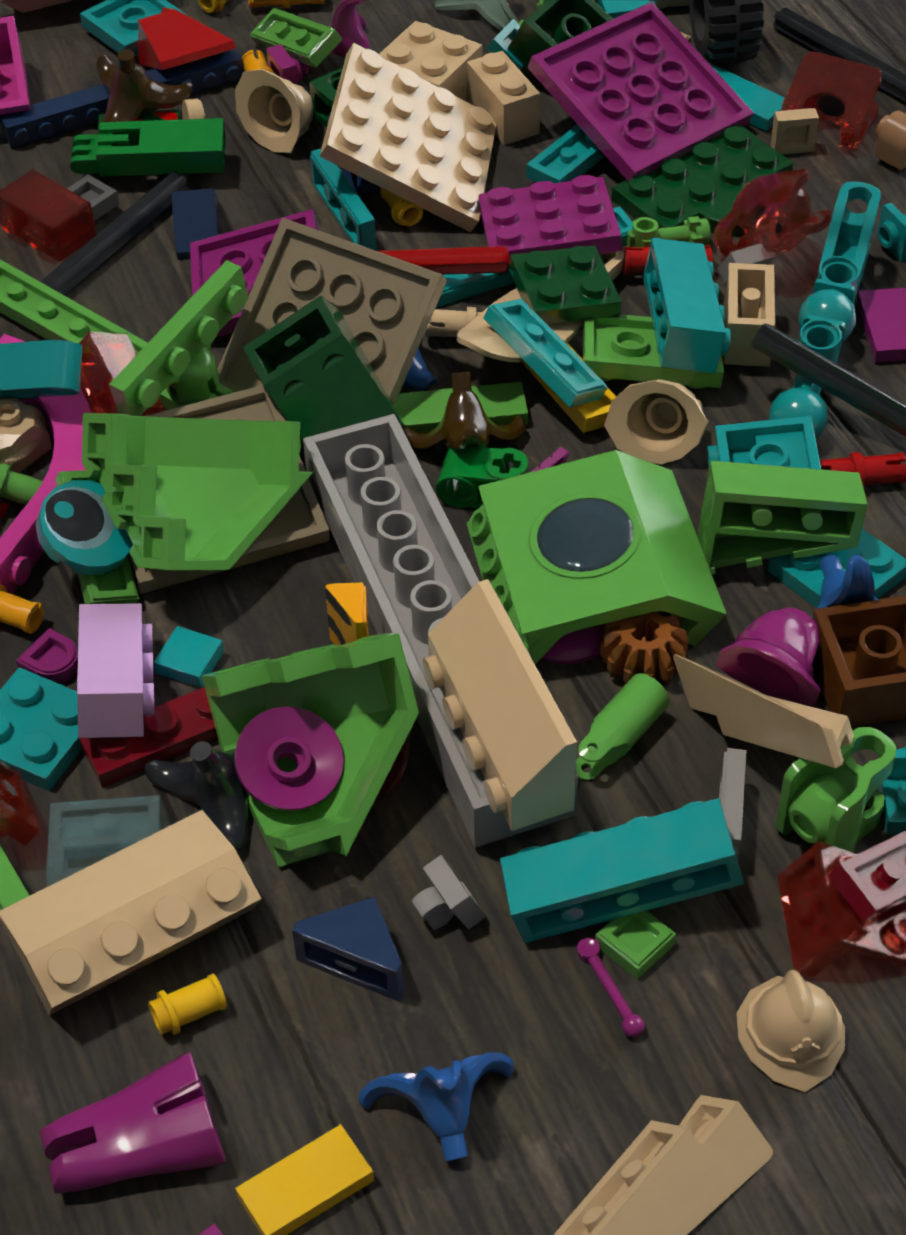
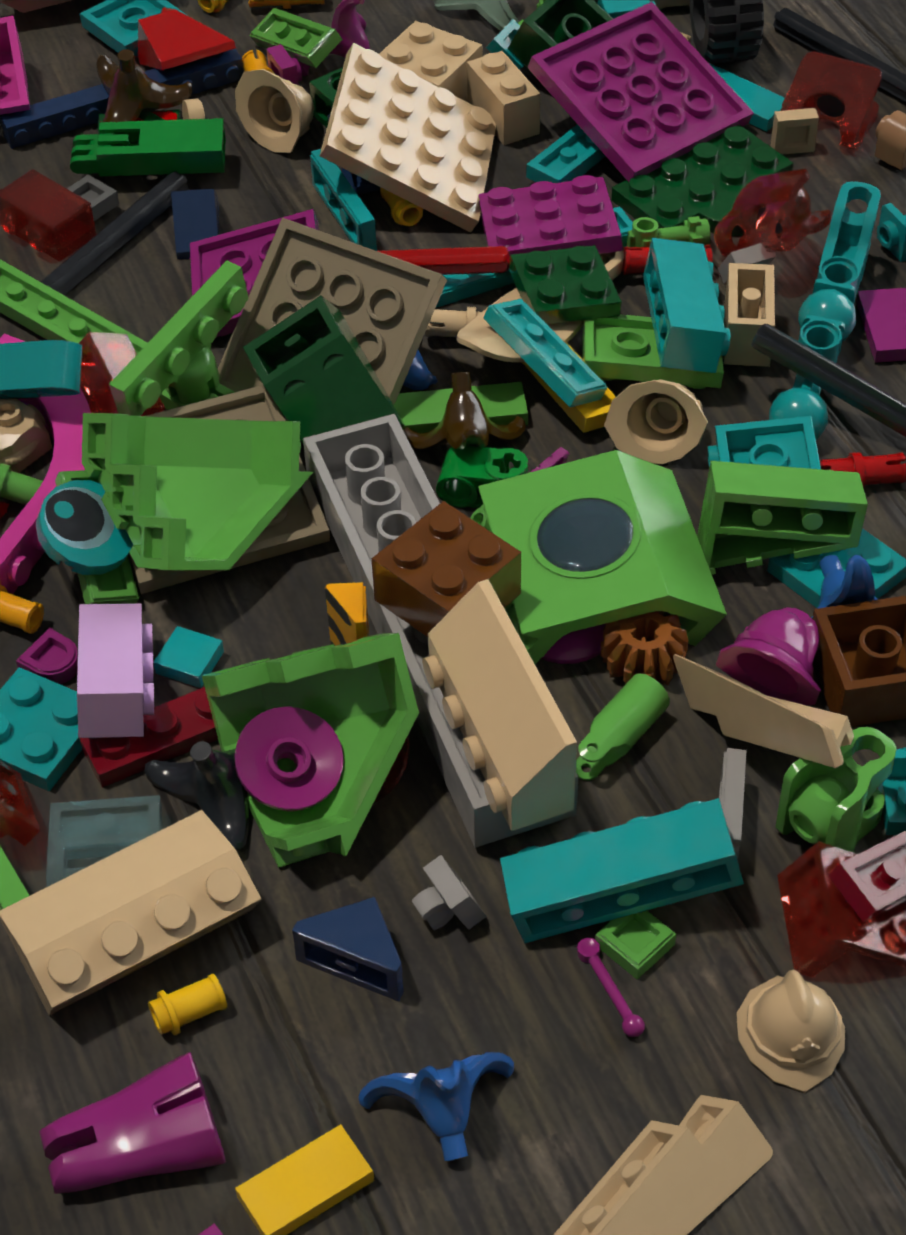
(439, 563): none -> reddish brown brick

